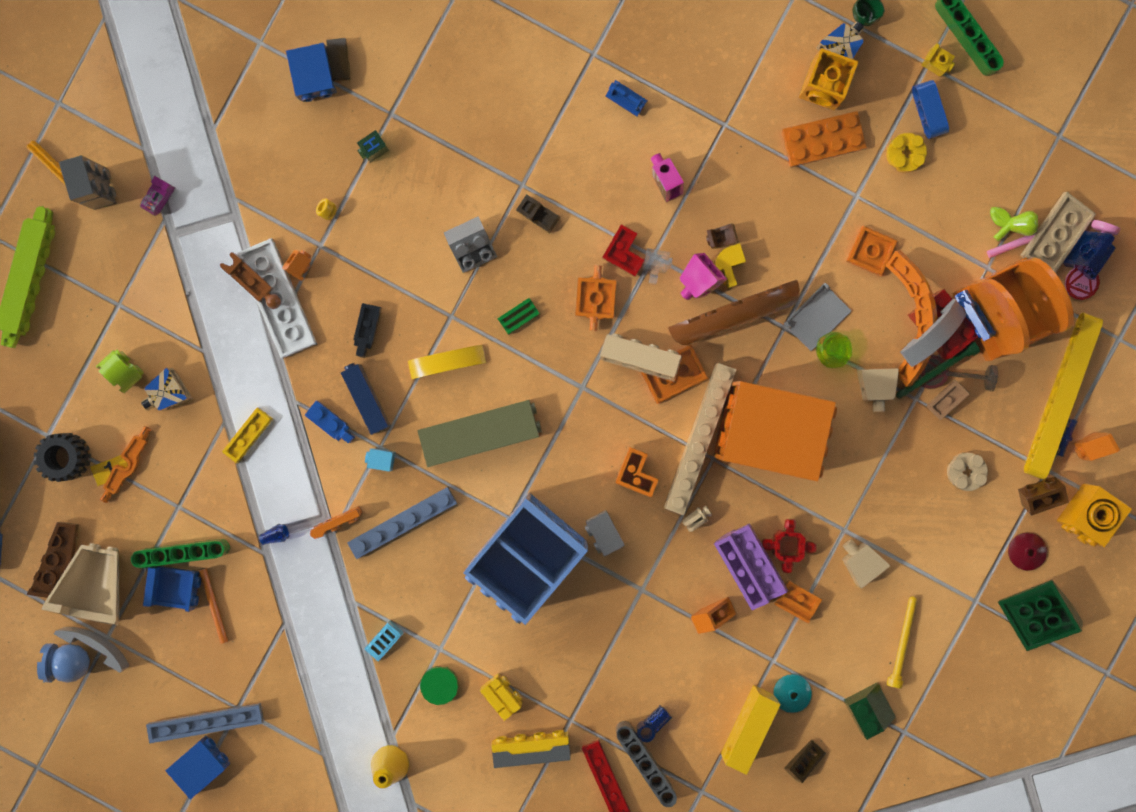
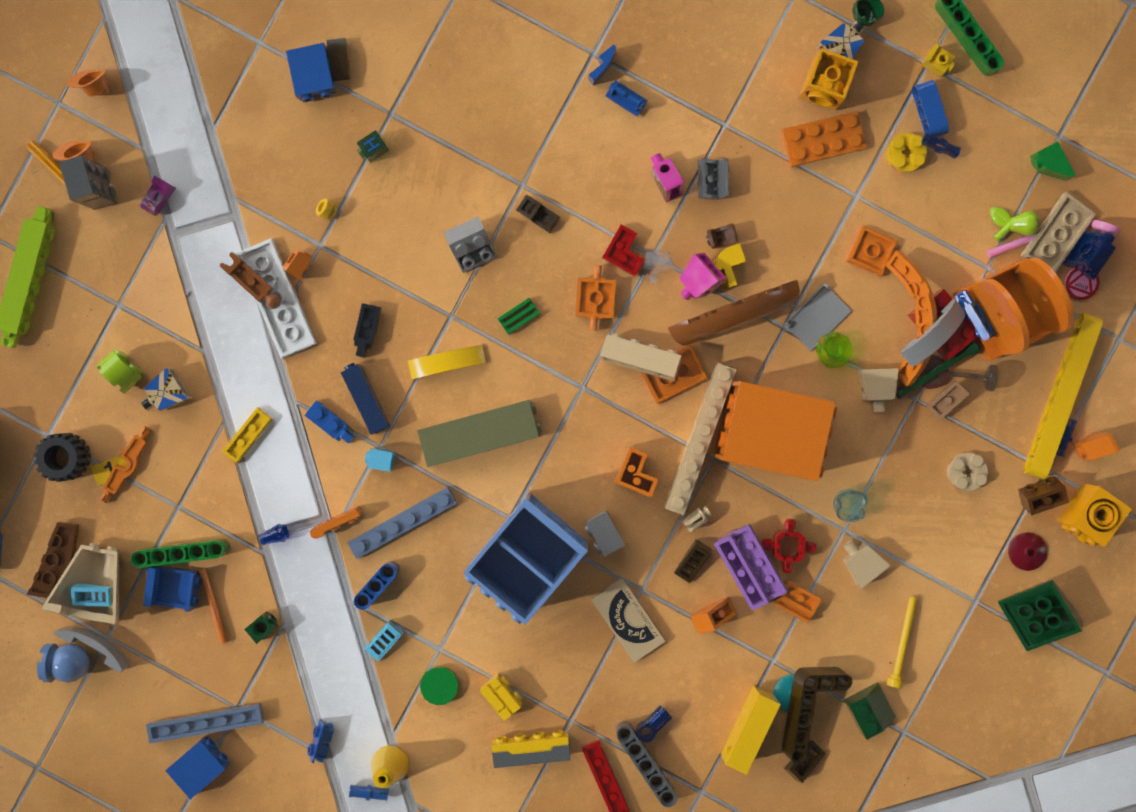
(74, 149): none -> orange piece
(78, 600): none -> medium azure slope
(90, 81): none -> orange piece
(256, 632): none -> dark green brick
(318, 748): none -> blue hinge
(369, 792): none -> blue pin
(371, 593): none -> blue beam
(605, 60): none -> blue slope
(628, 620): none -> tan tile
(698, 565): none -> dark brown slope
(713, 179): none -> dark grey bracket
(805, 685): none -> dark brown beam
(850, 505): none -> clear light blue helmet
(931, 142): none -> clear blue pin
(1052, 162): none -> green slope

